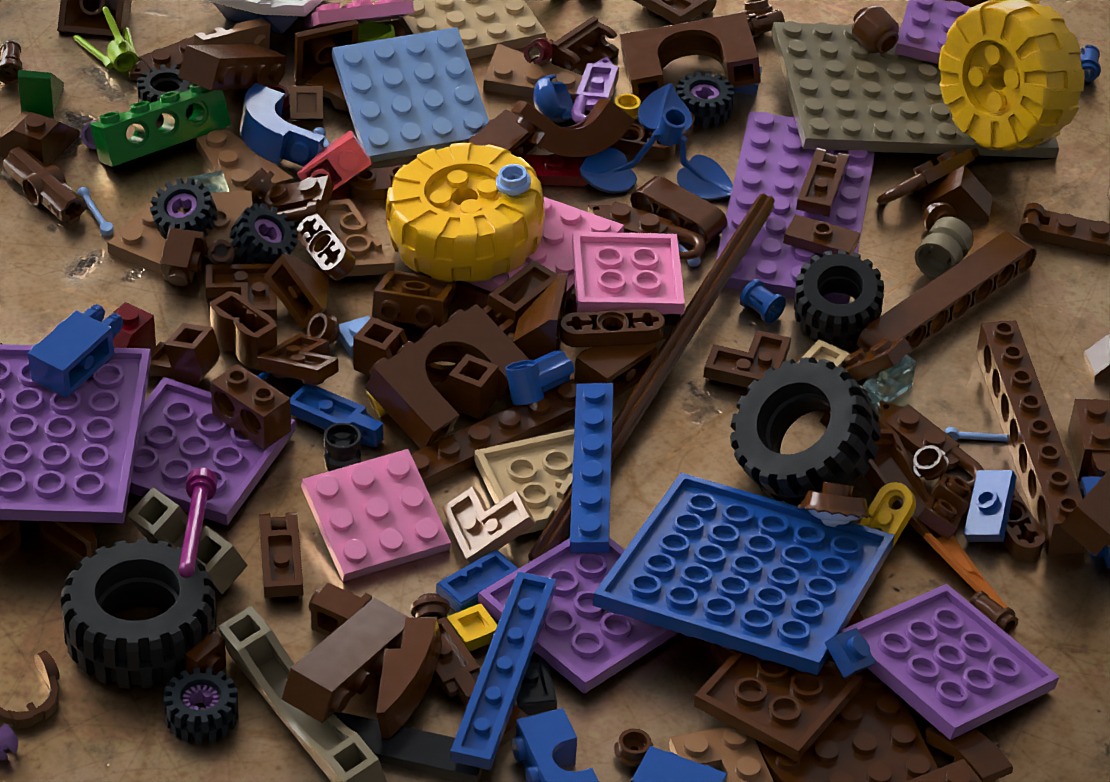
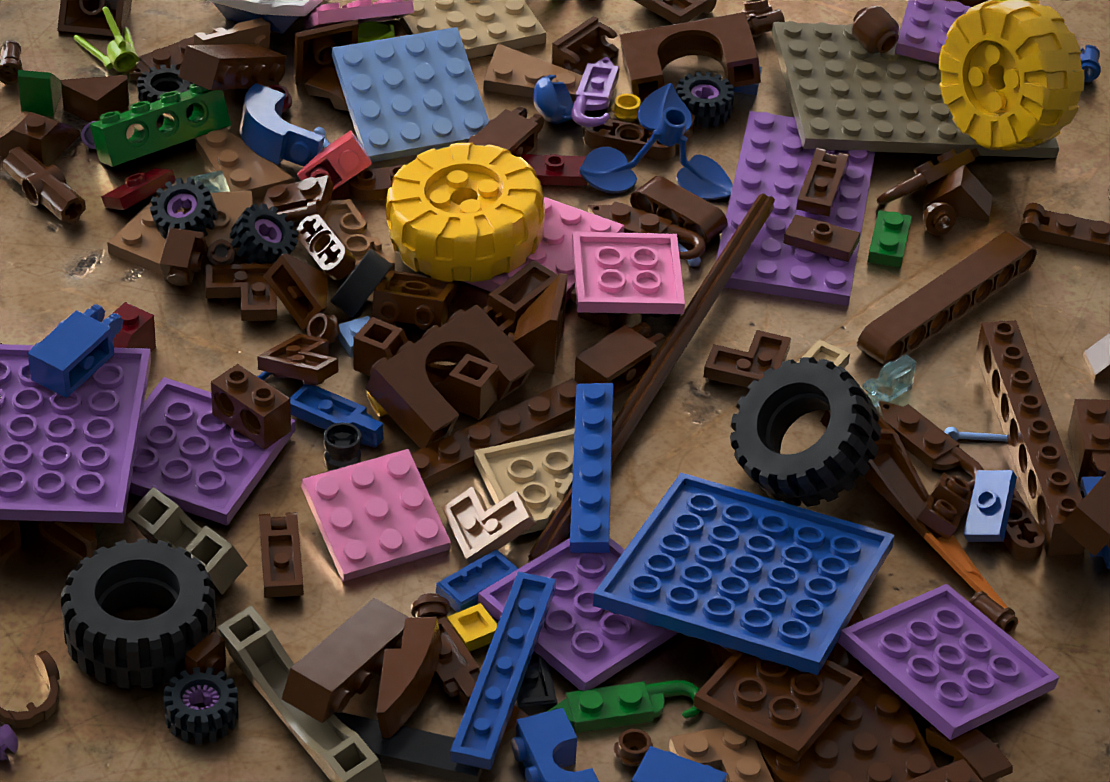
(95, 96): none -> reddish brown slope
(106, 228): light blue hinge -> none
(138, 188): none -> dark red plate
(186, 354): reddish brown brick -> none
(200, 487): magenta piece -> none
(242, 328): reddish brown brick -> none
(260, 183): reddish brown plate -> none
(306, 102): medium nougat plate -> none
(334, 607): reddish brown brick -> none
(361, 283): none -> black tyre
(513, 180): light blue plate -> none
(533, 377): blue piece -> none
(539, 51): dark red pin -> none
(578, 326): reddish brown beam -> none
(590, 136): reddish brown arch -> none
(623, 704): none -> green plate
(762, 300): blue bush -> none
(835, 504): reddish brown piece -> none
(844, 275): black tyre -> none
(850, 652): blue plate -> none
(879, 358): reddish brown plate -> none
(883, 515): yellow plate -> none
(889, 238): none -> green plate
(930, 462): reddish brown plate -> none
(943, 246): dark tan wheel -> none

